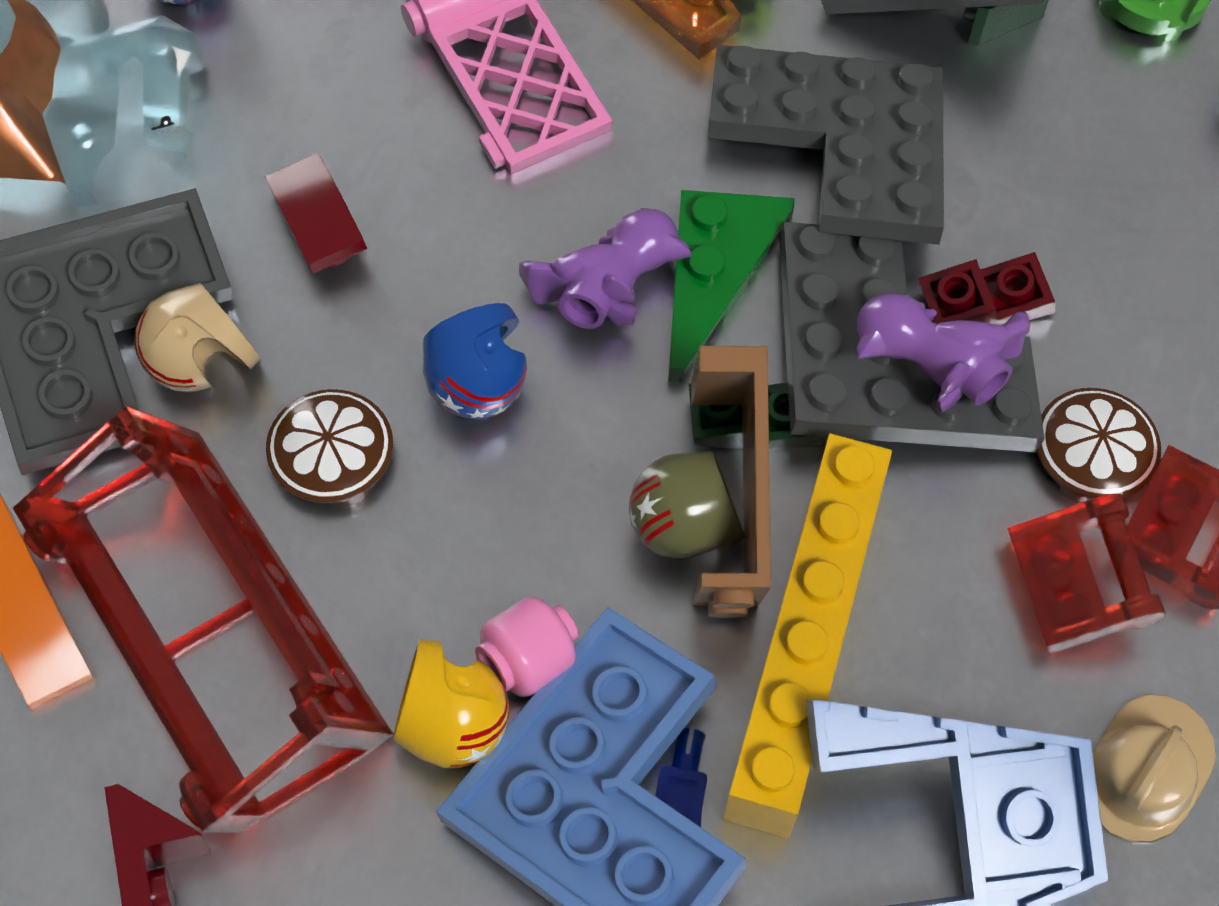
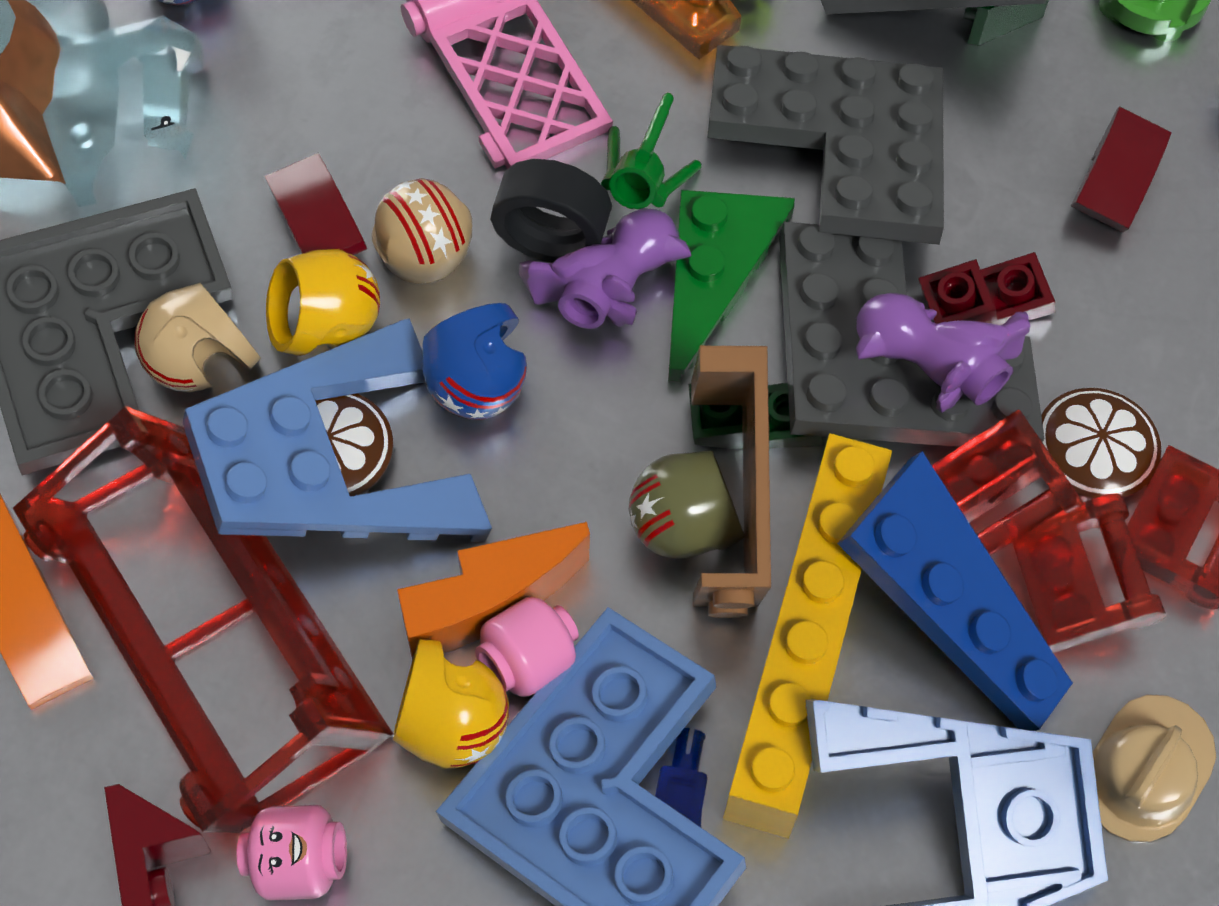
(276, 471): none -> medium blue wing
(293, 852): none -> bright pink head
(335, 300): none -> yellow helmet
(422, 231): none -> tan helmet
(491, 582): none -> orange slope
(555, 188): none -> black tyre
(638, 174): none -> green plant
(948, 584): none -> blue wing
(999, 466): none -> clear red plate
(1122, 169): none -> dark red slope

